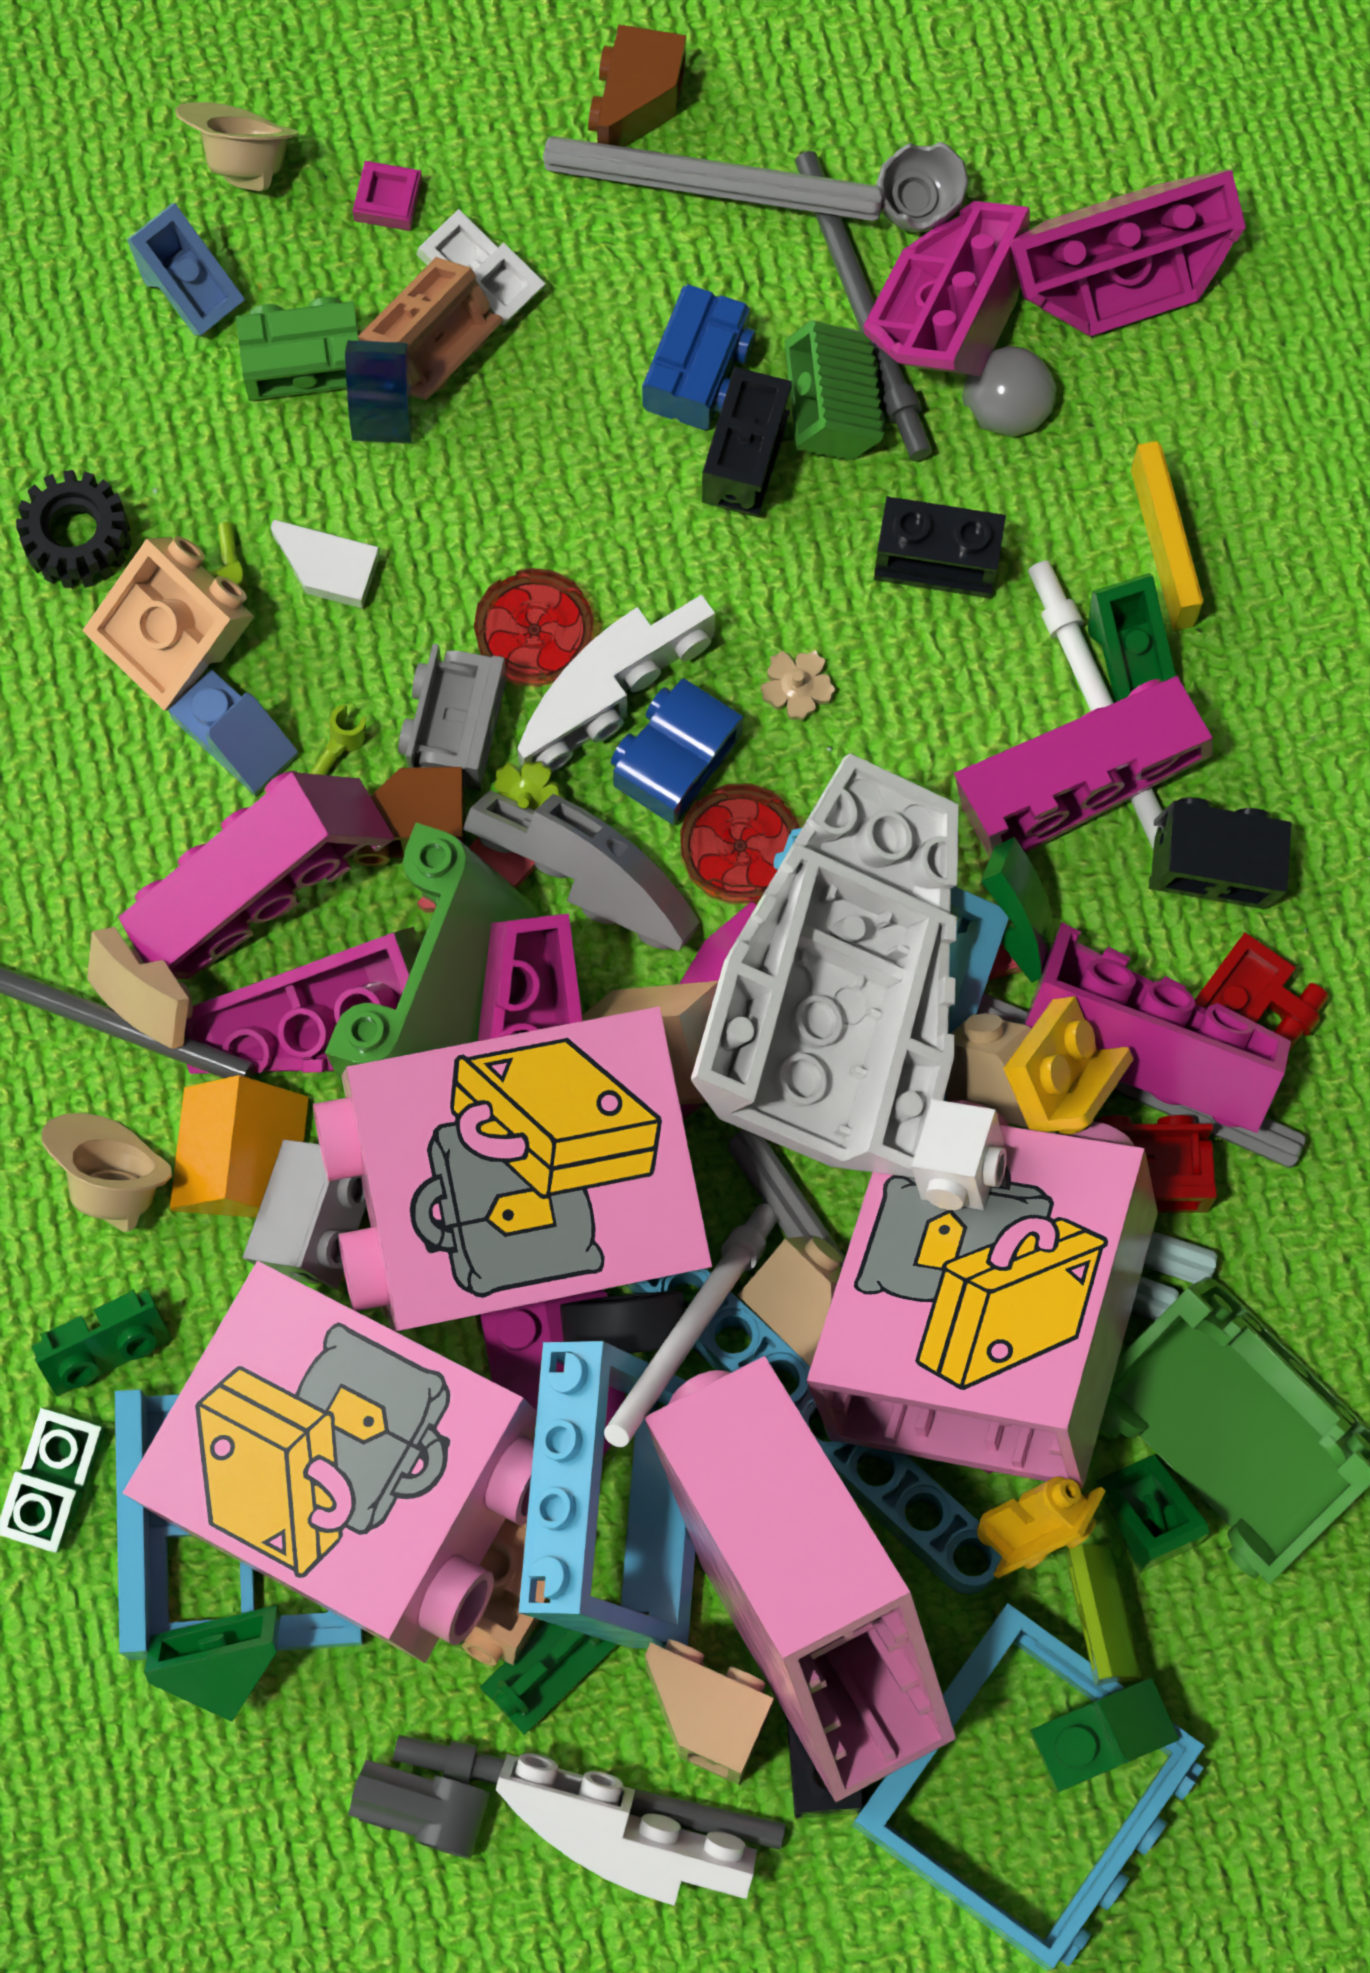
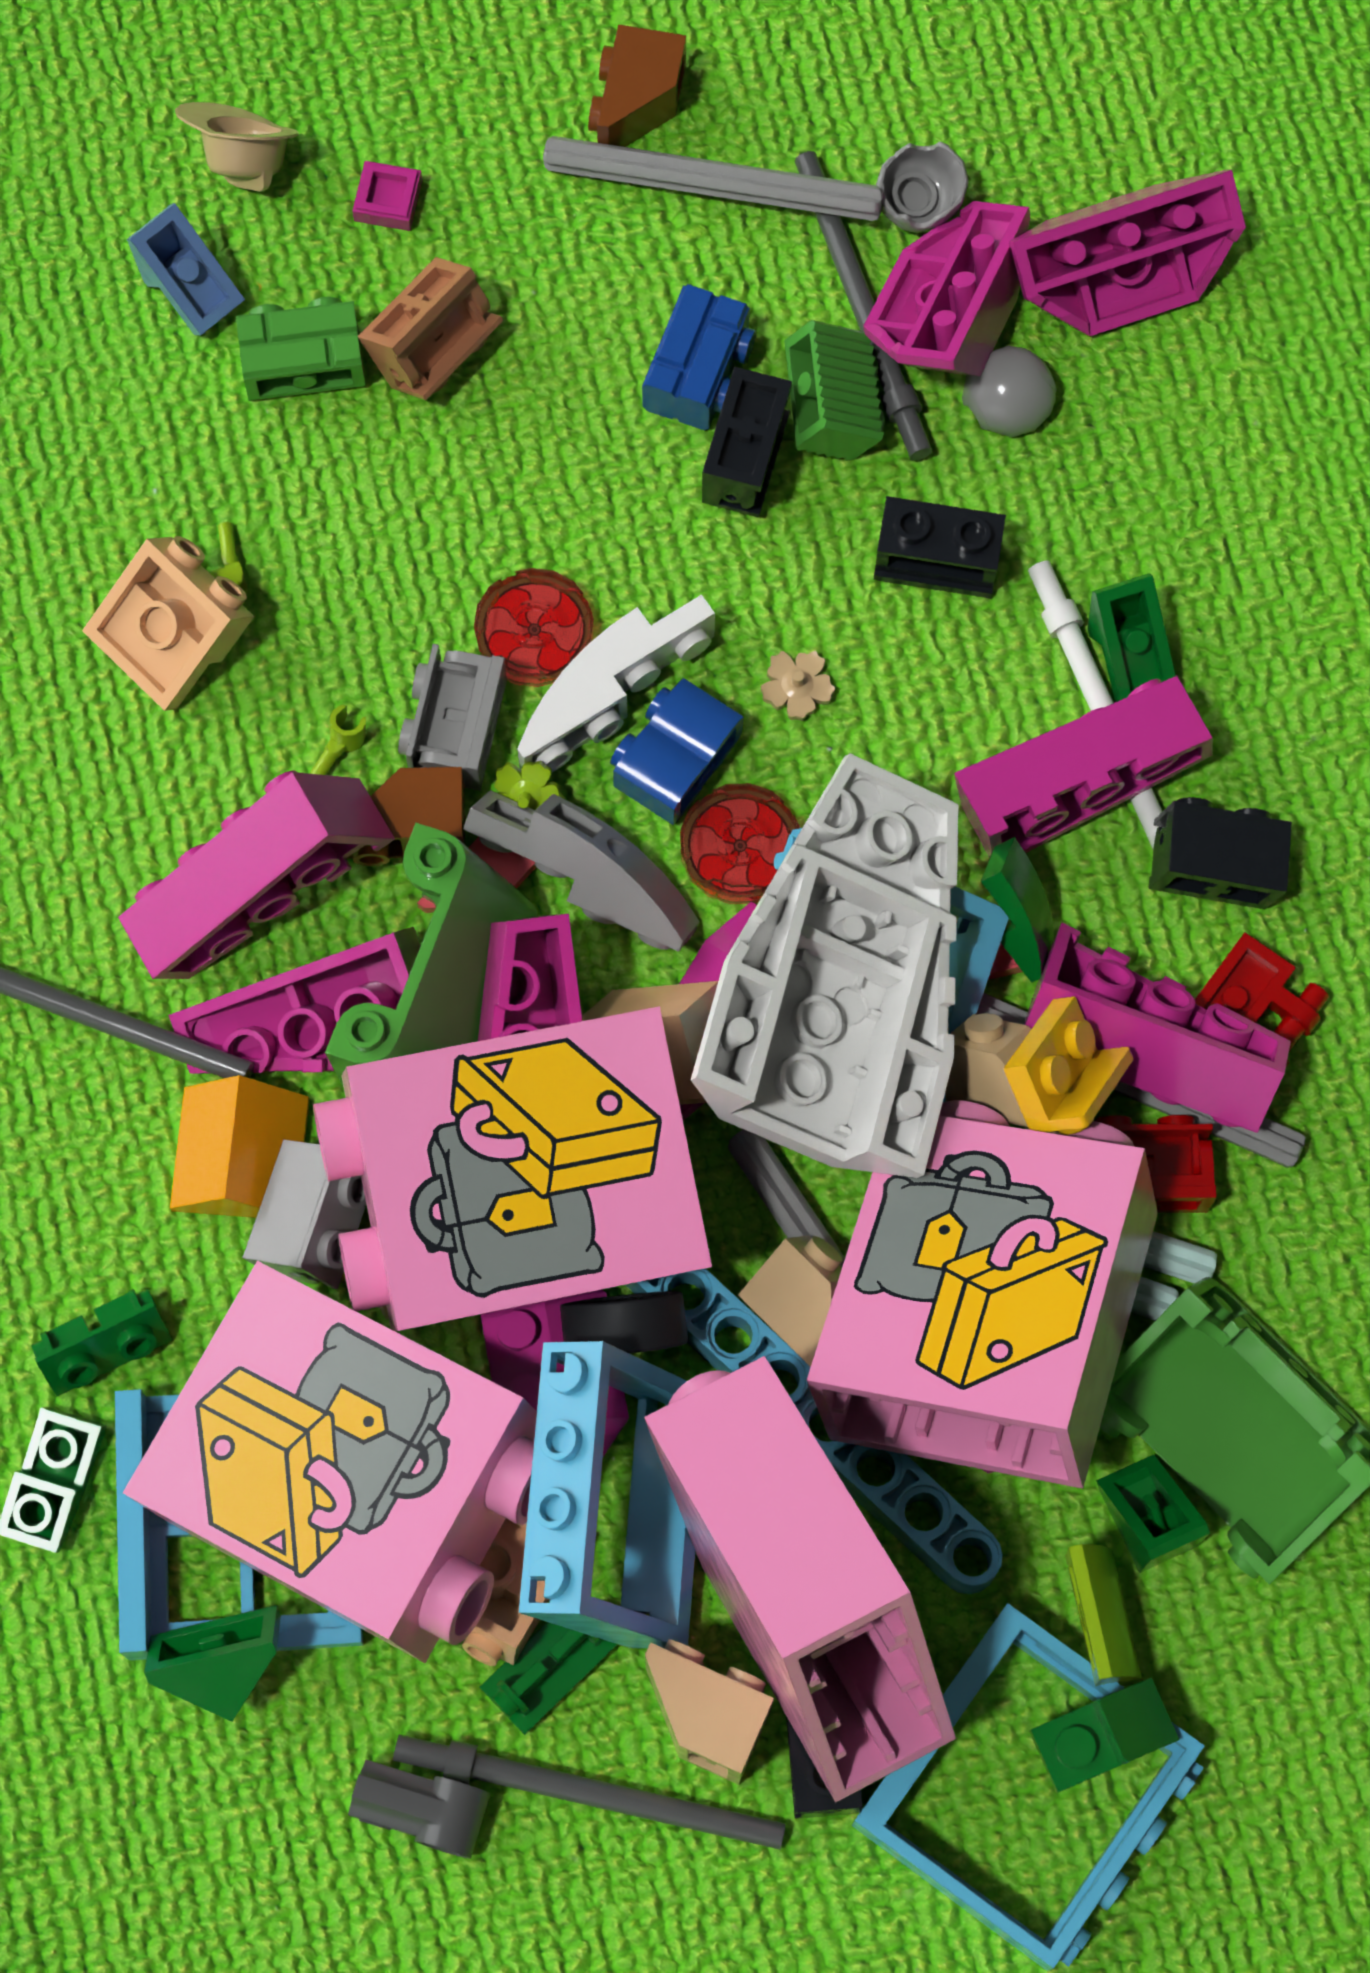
(67, 498): black tyre -> none
(106, 1167): tan piece -> none
(139, 992): tan slope -> none
(234, 732): medium blue slope -> none
(328, 563): white tile -> none
(378, 391): slope -> none
(499, 271): white slope -> none
(593, 1827): white slope -> none
(739, 1254): white bar -> none
(959, 1155): white brick -> none
(1039, 1523): yellow hinge -> none
(1166, 535): yellow tile -> none

